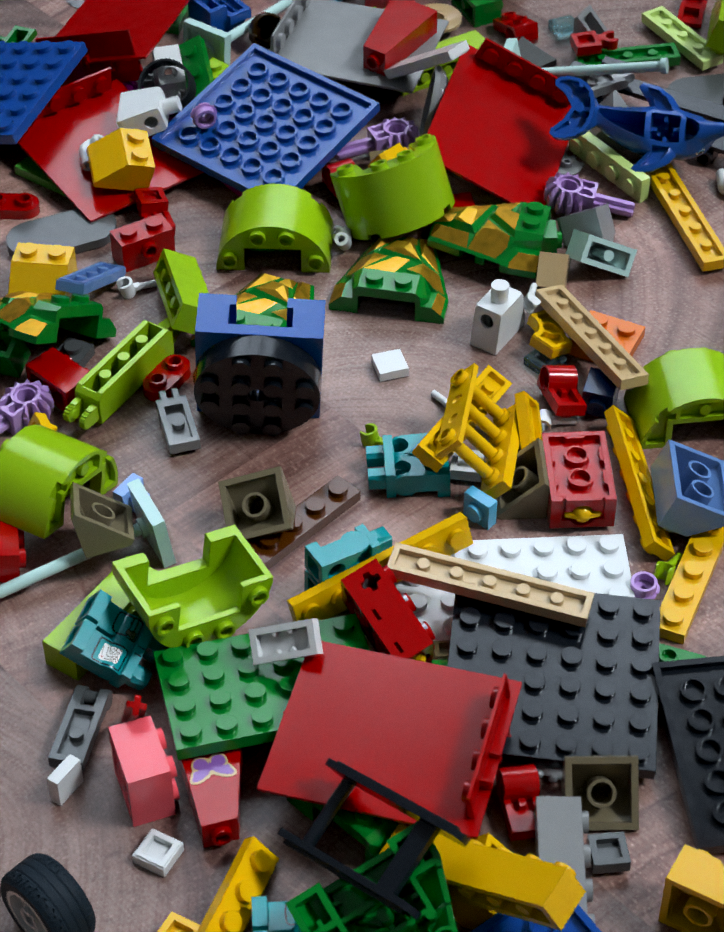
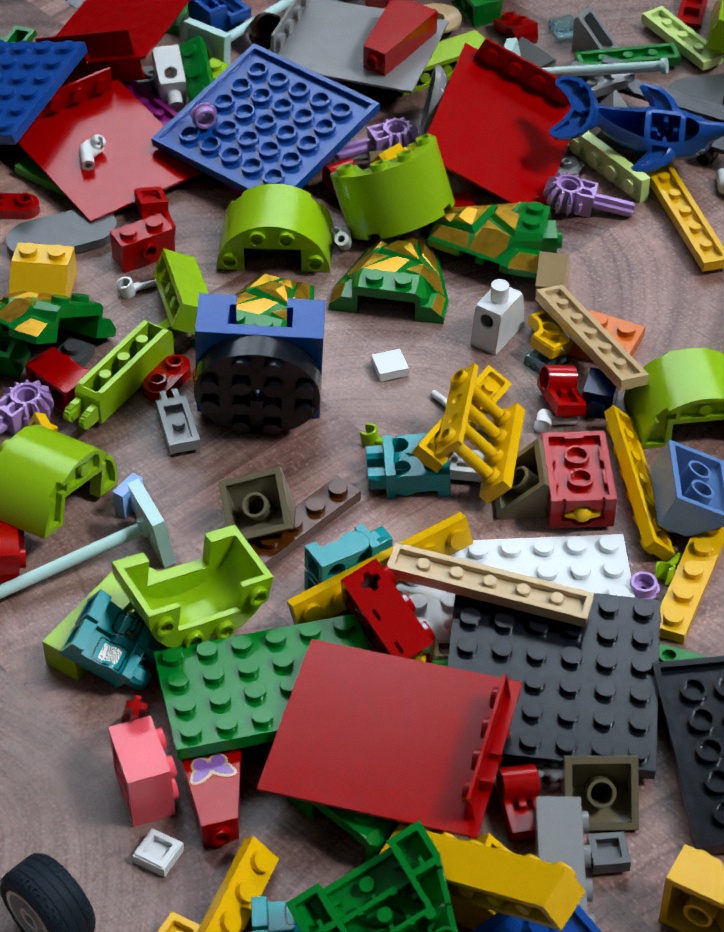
(65, 779): white tile -> none
(80, 725): dark grey plate -> none
(90, 278): medium blue tile -> none
(100, 521): dark tan slope -> none
(121, 160): yellow slope -> none
(146, 110): white torso -> none
(191, 89): black tyre -> none
(285, 641): white tile -> none
(406, 859): black piece -> none
(427, 60): white tile -> none
(480, 507): medium azure plate -> none
(528, 418): yellow tile -> none
(531, 302): white hand -> none
(591, 43): red plate -> none
(593, 221): light grey slope -> none
(601, 253): light aqua slope -> none

